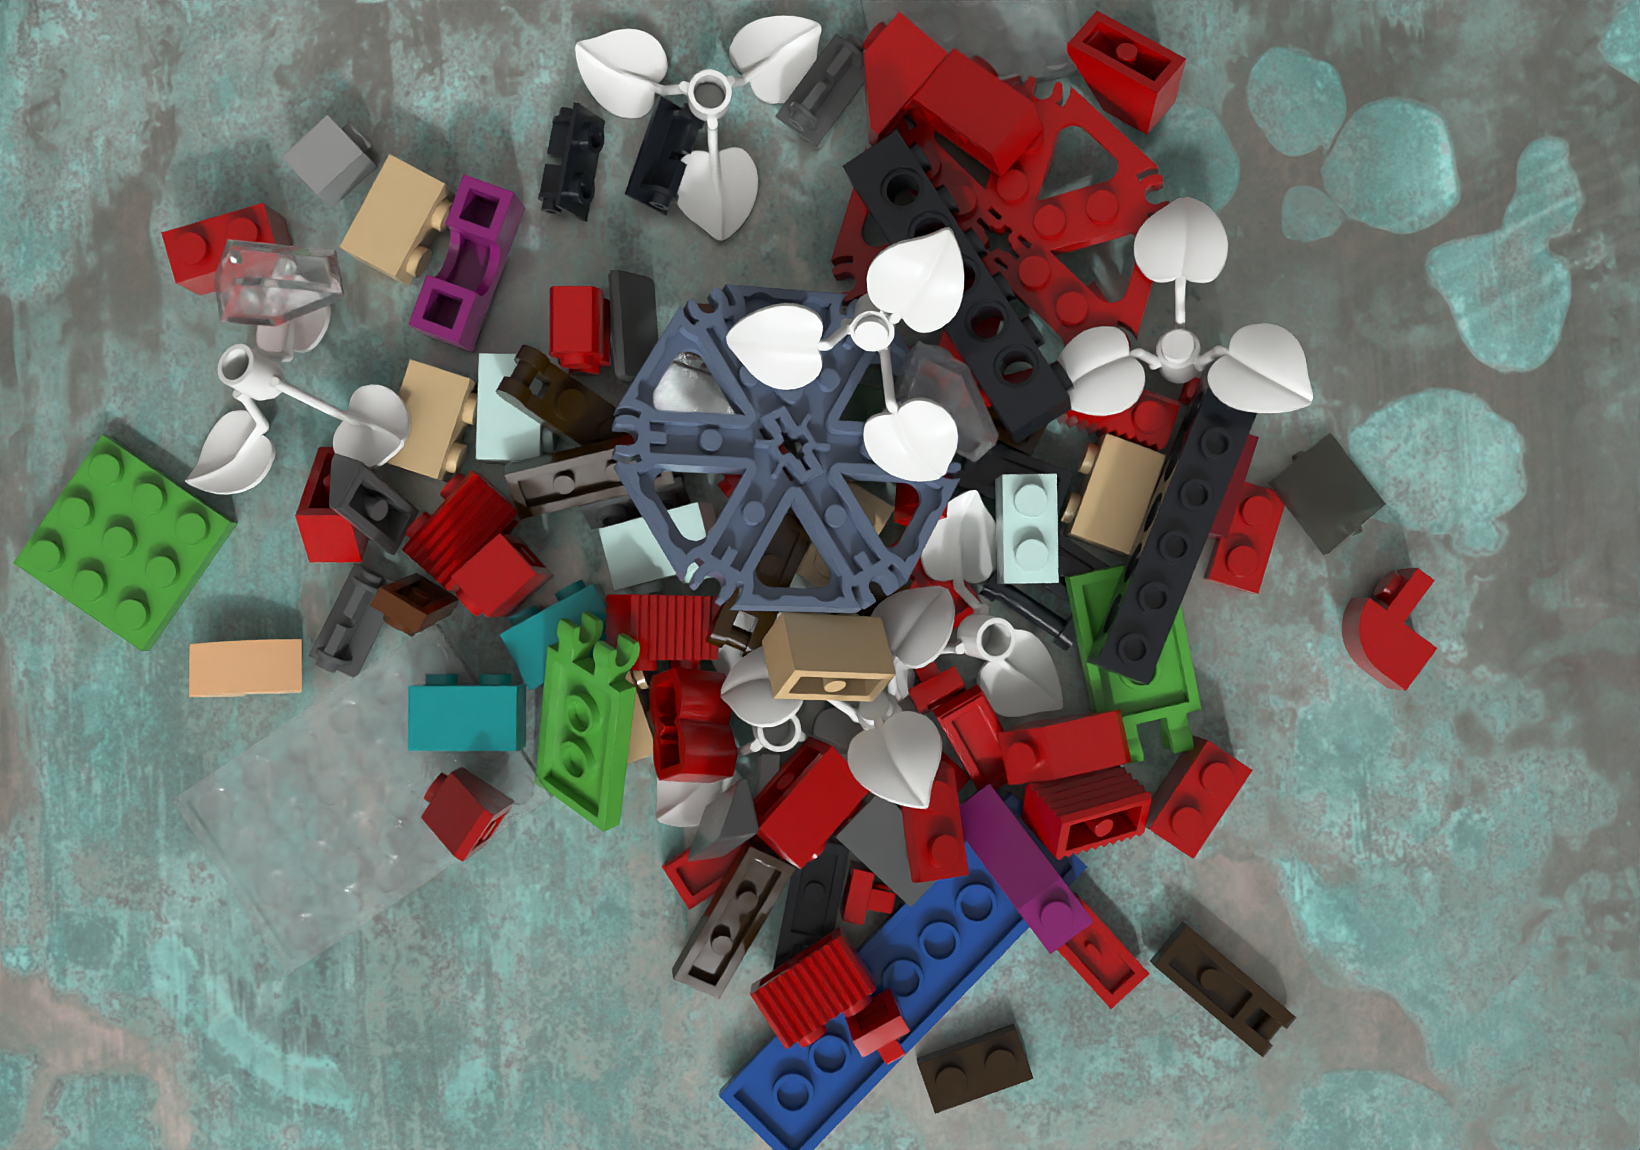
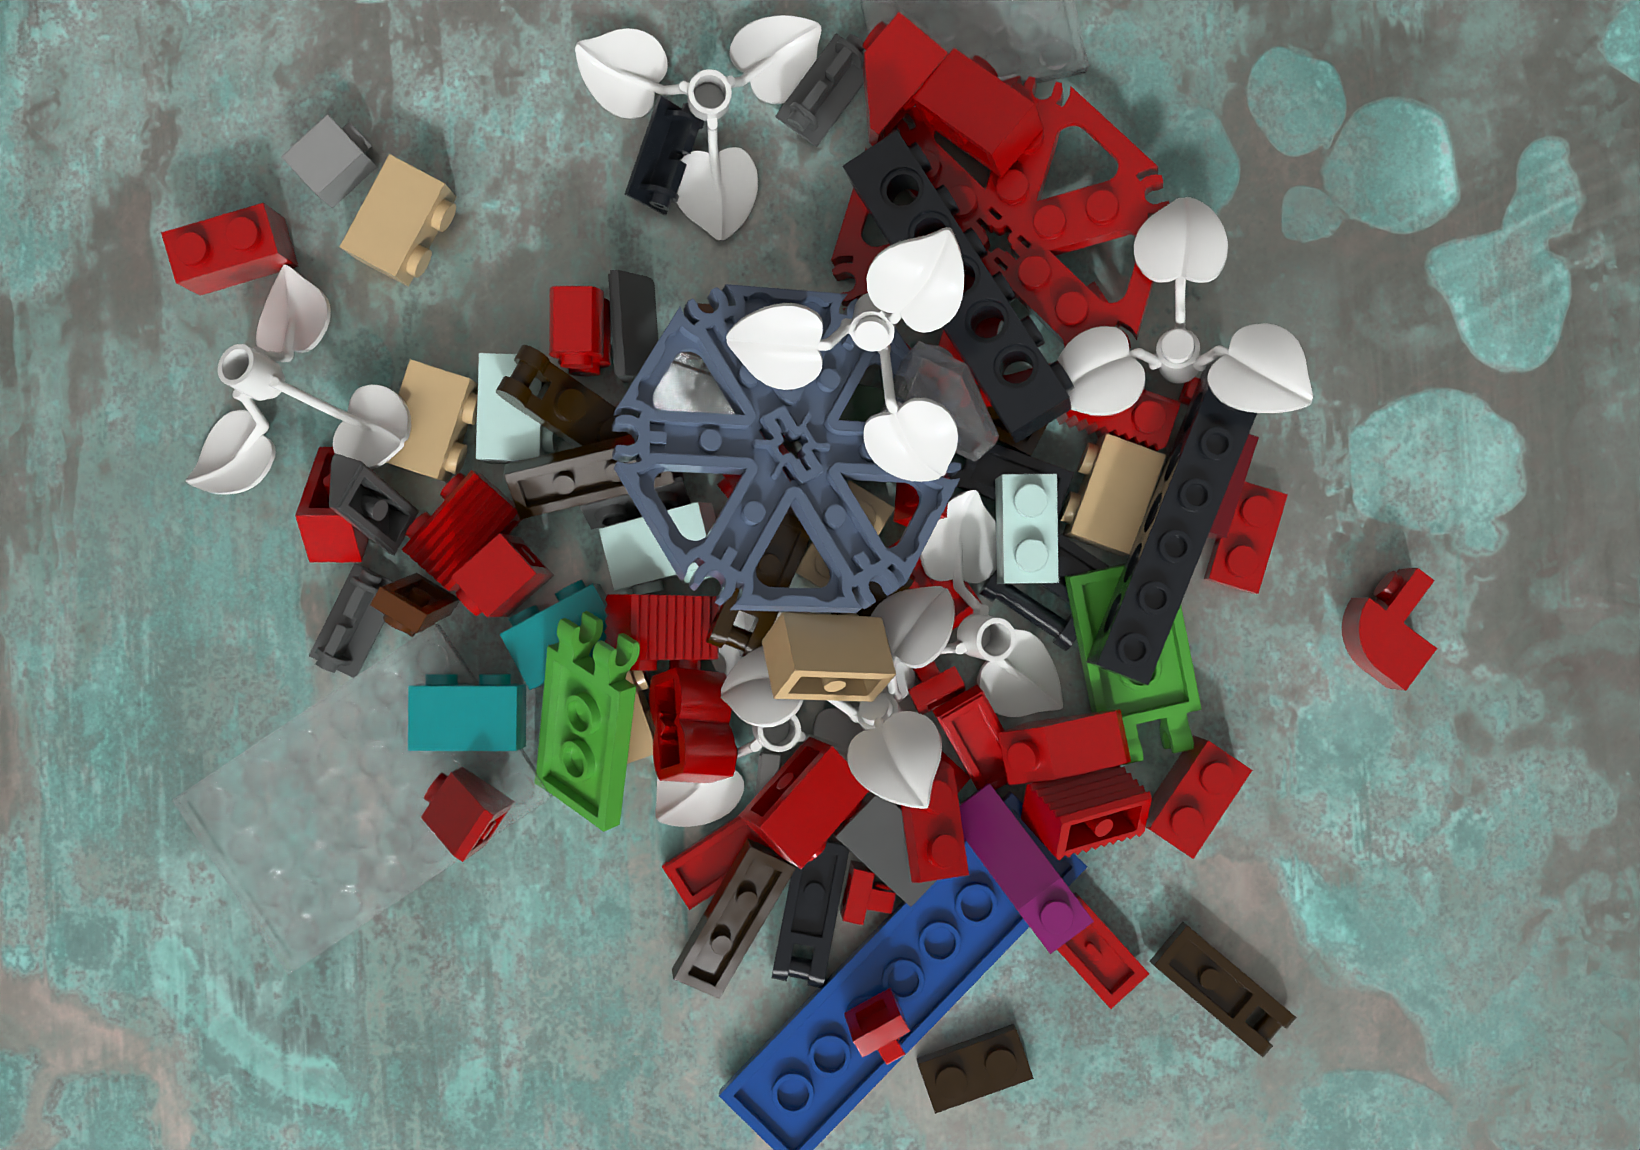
(125, 543): bright green plate -> none
(245, 667): light nougat slope -> none
(274, 282): clear slope -> none
(482, 234): magenta arch -> none
(578, 139): black hinge -> none
(725, 823): dark grey slope -> none
(814, 989): red brick -> none
(1126, 71): red slope -> none
(1326, 493): clear smoke piece -> none

